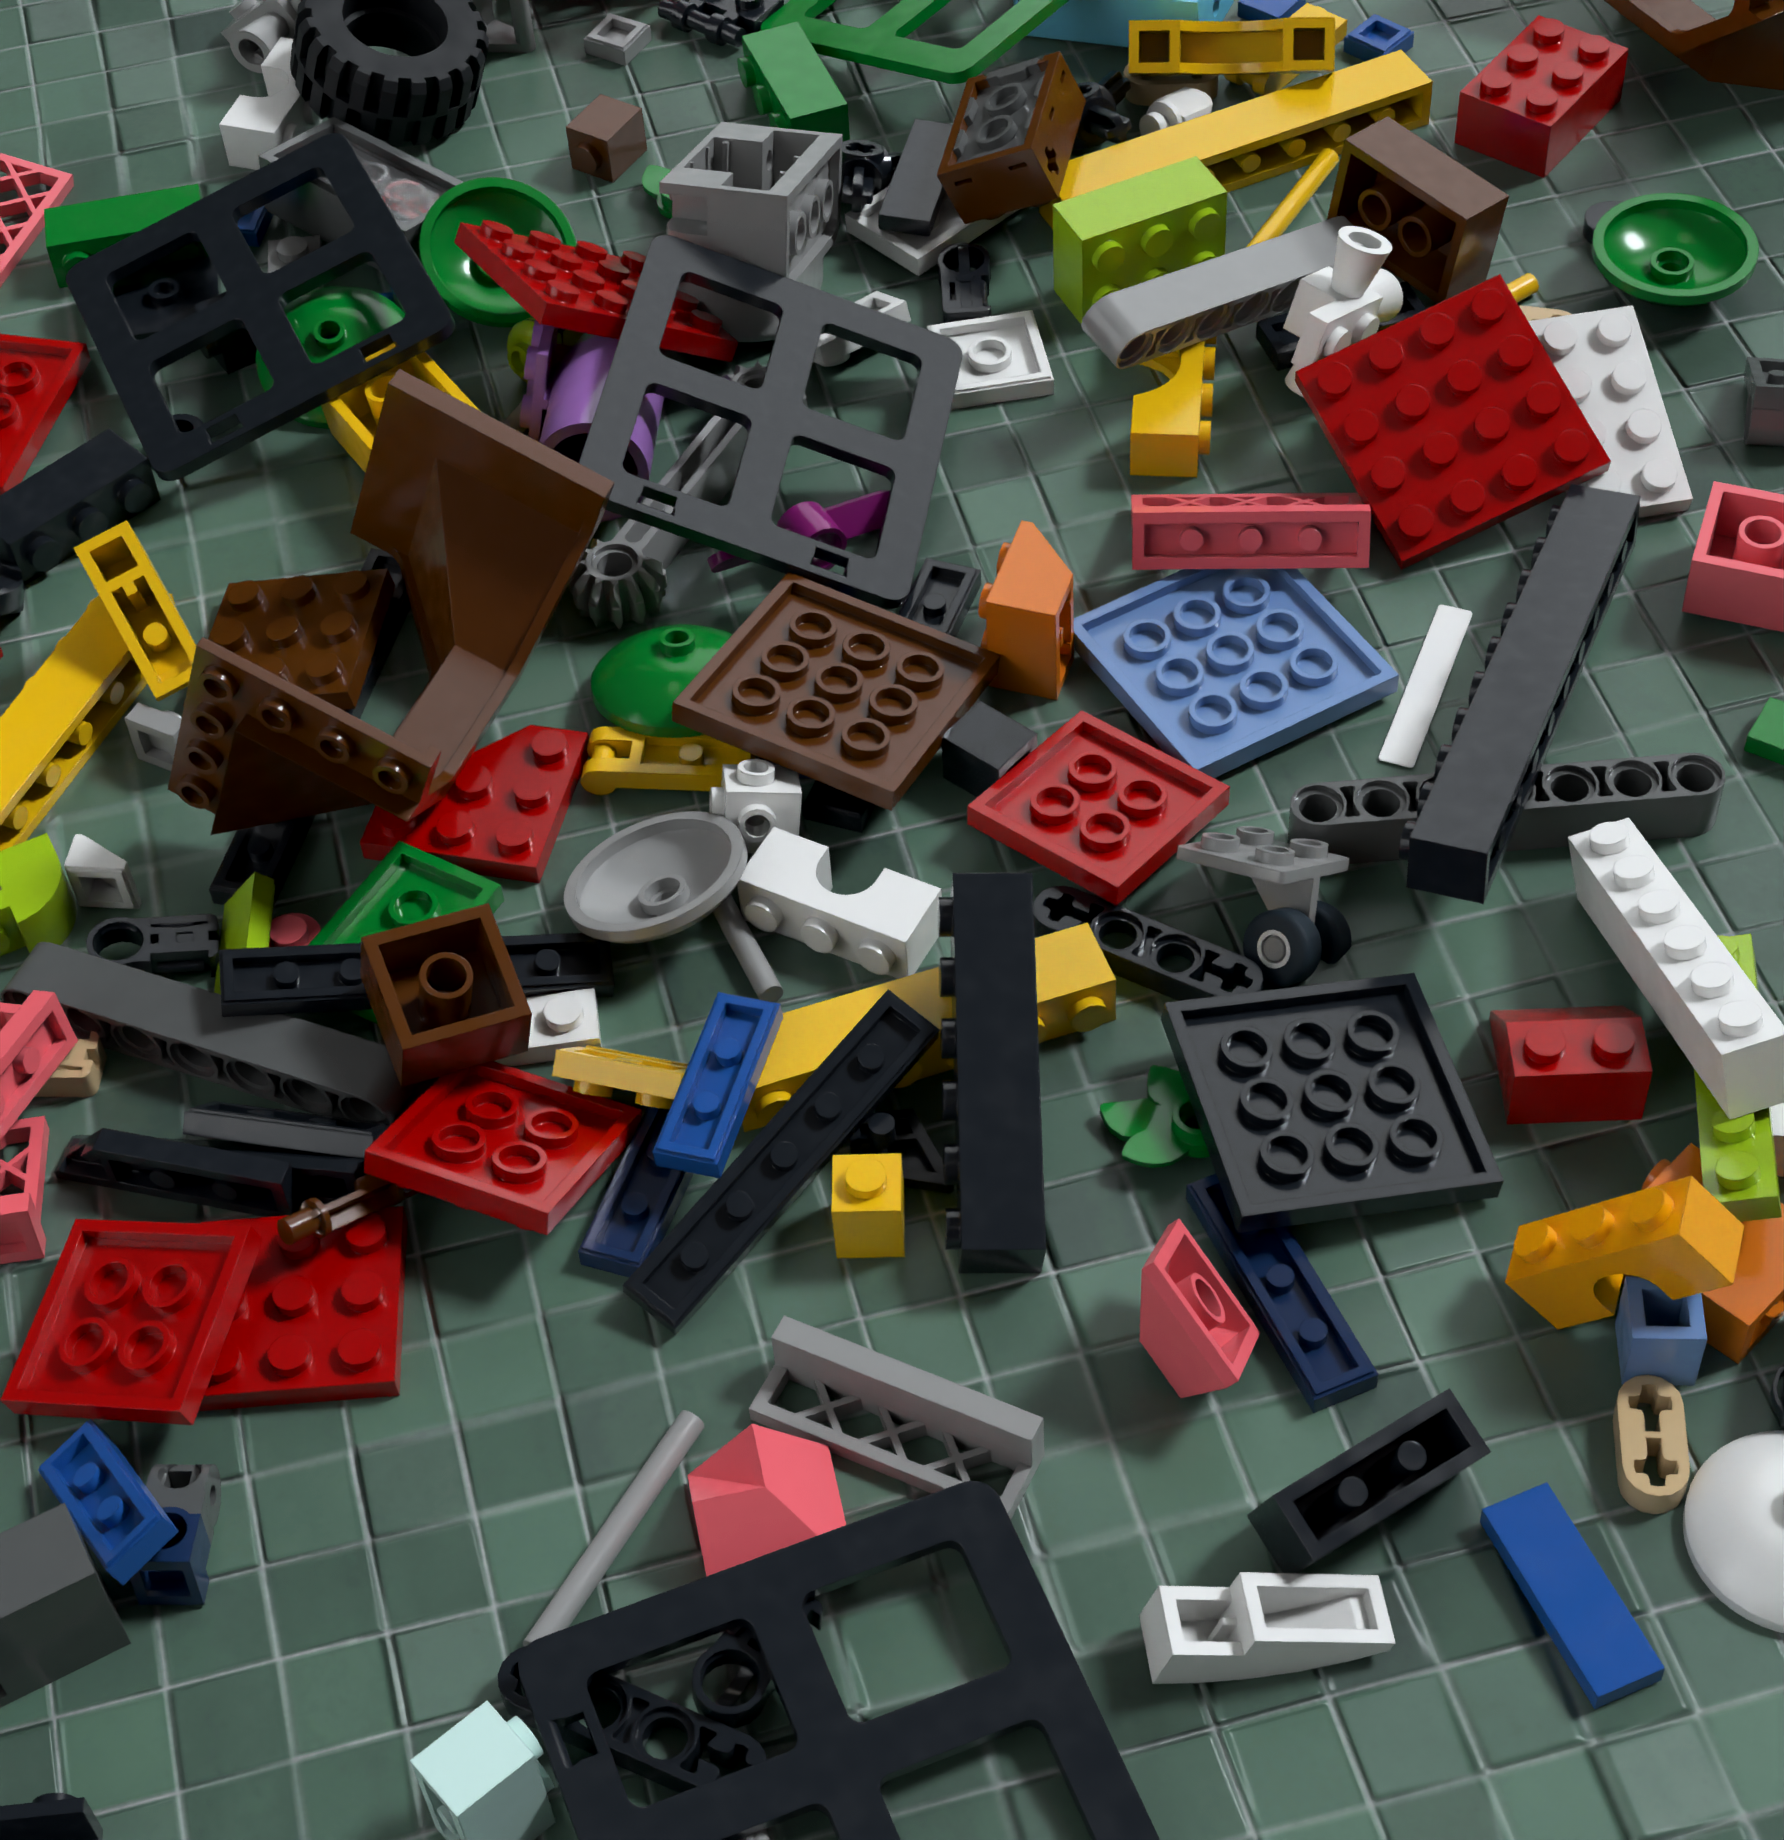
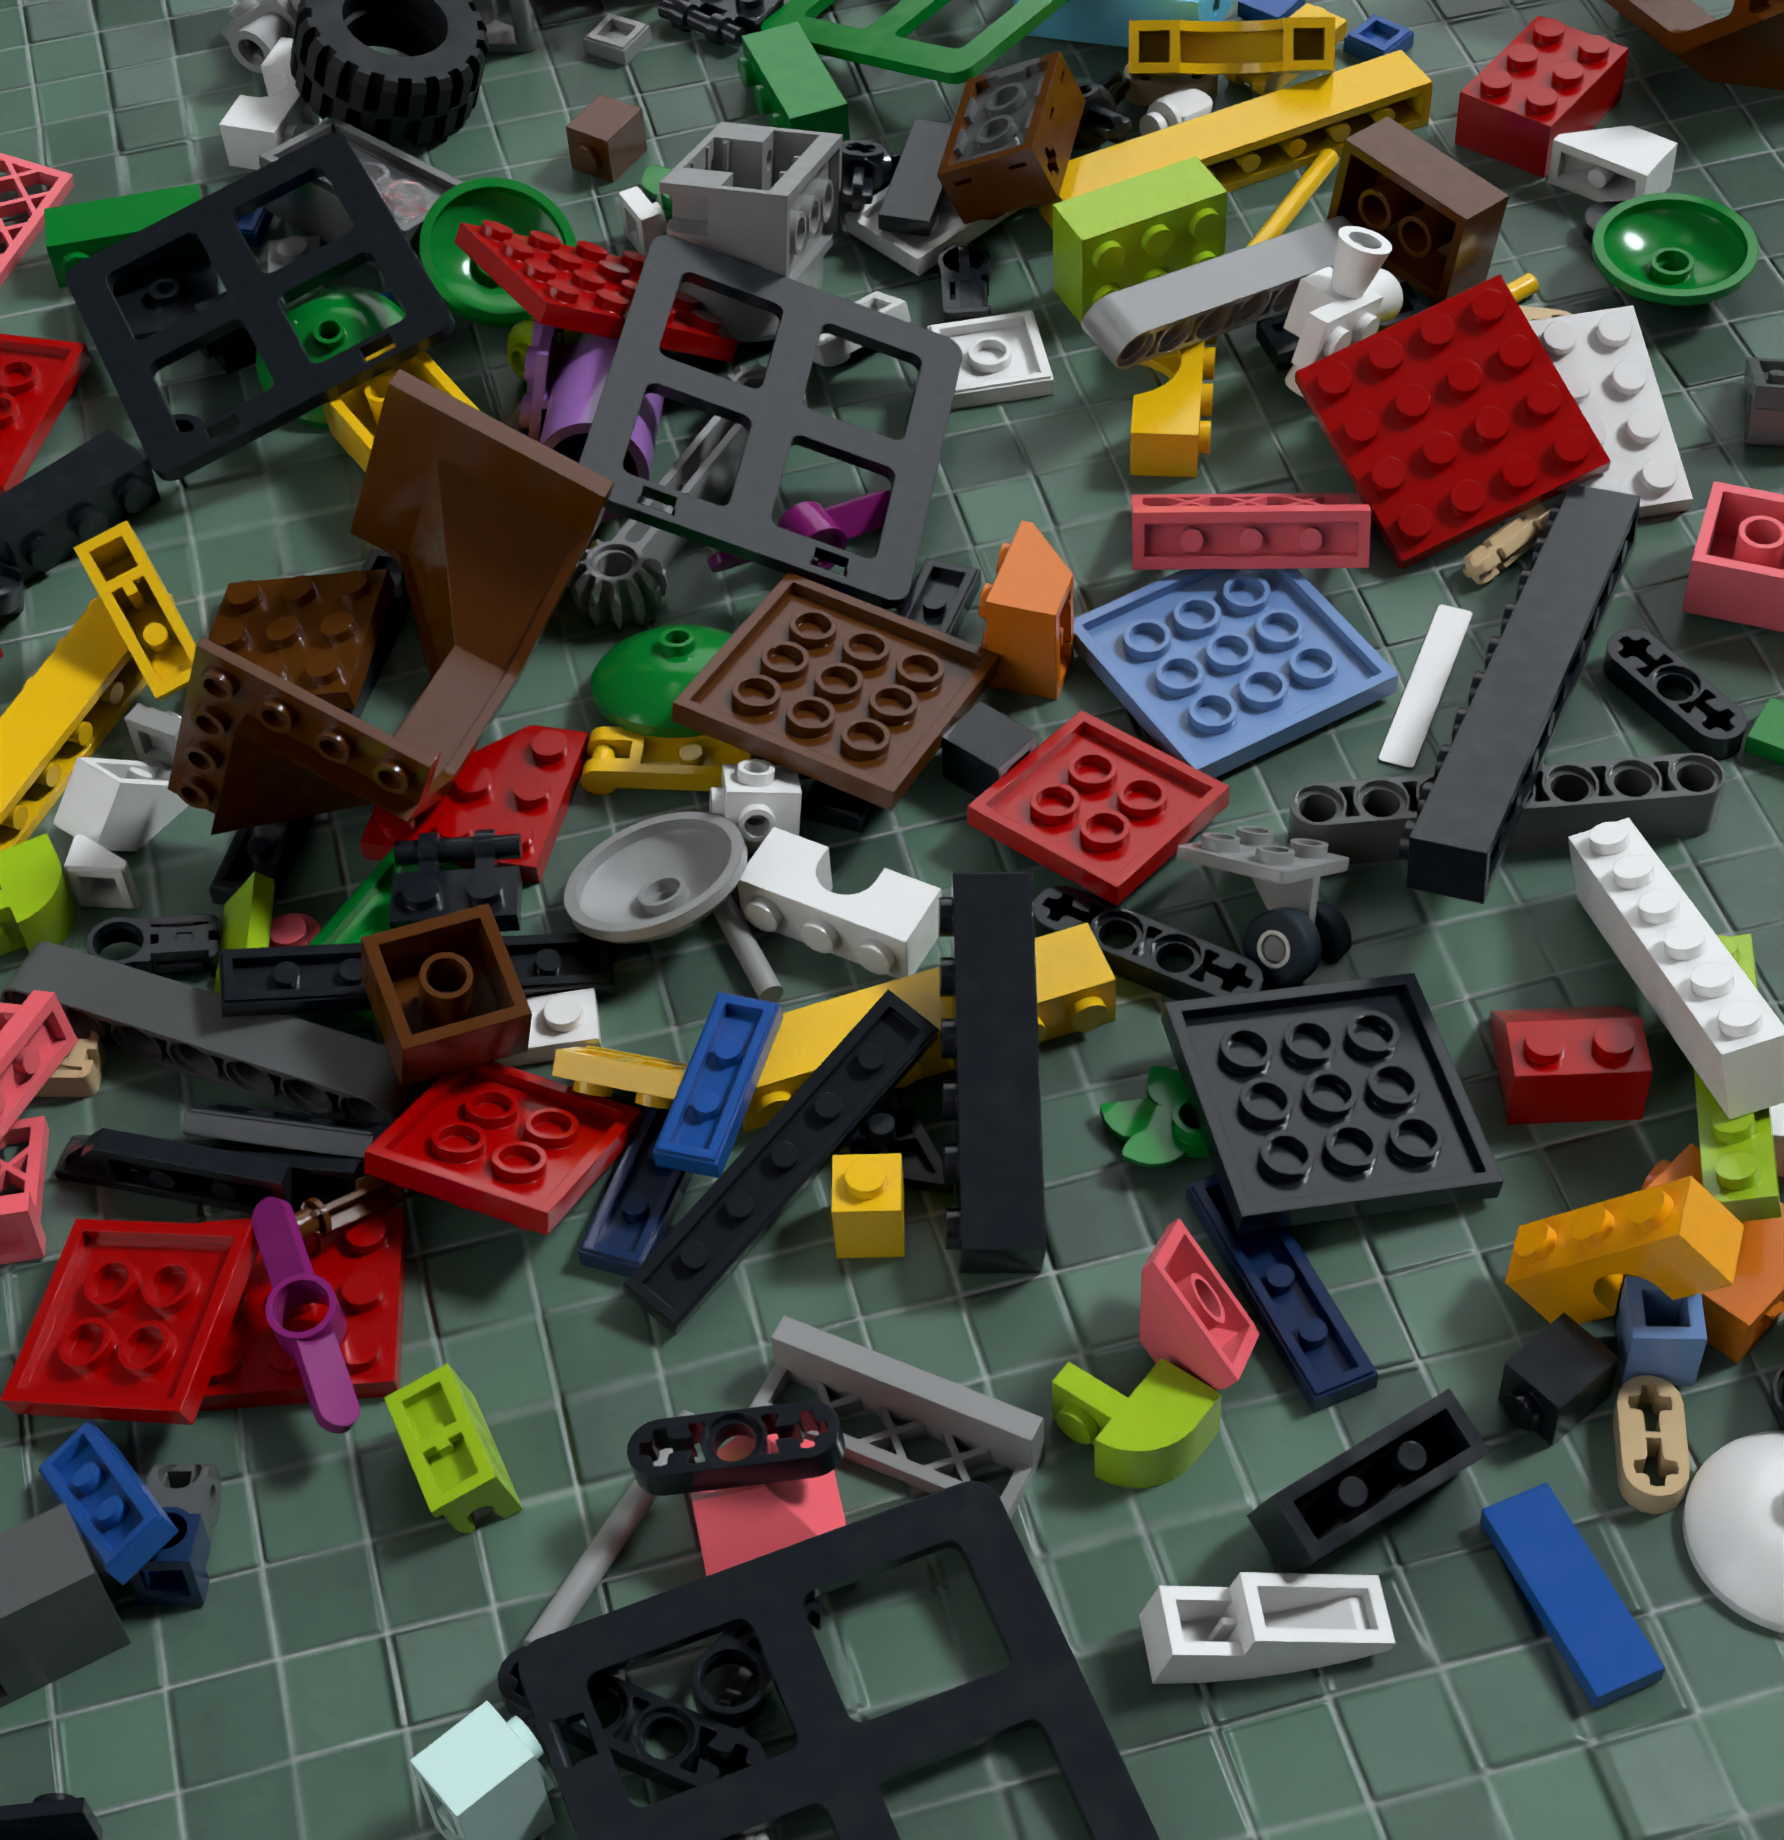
(118, 802): none -> white slope
(296, 1285): none -> magenta piece
(441, 892): none -> black plate
(451, 1449): none -> lime hinge
(641, 219): none -> white plate
(760, 1467): none -> black beam
(1139, 1437): none -> lime brick
(1506, 545): none -> tan axle
(1557, 1379): none -> black brick
(1612, 163): none -> white slope
(1678, 717): none -> black beam

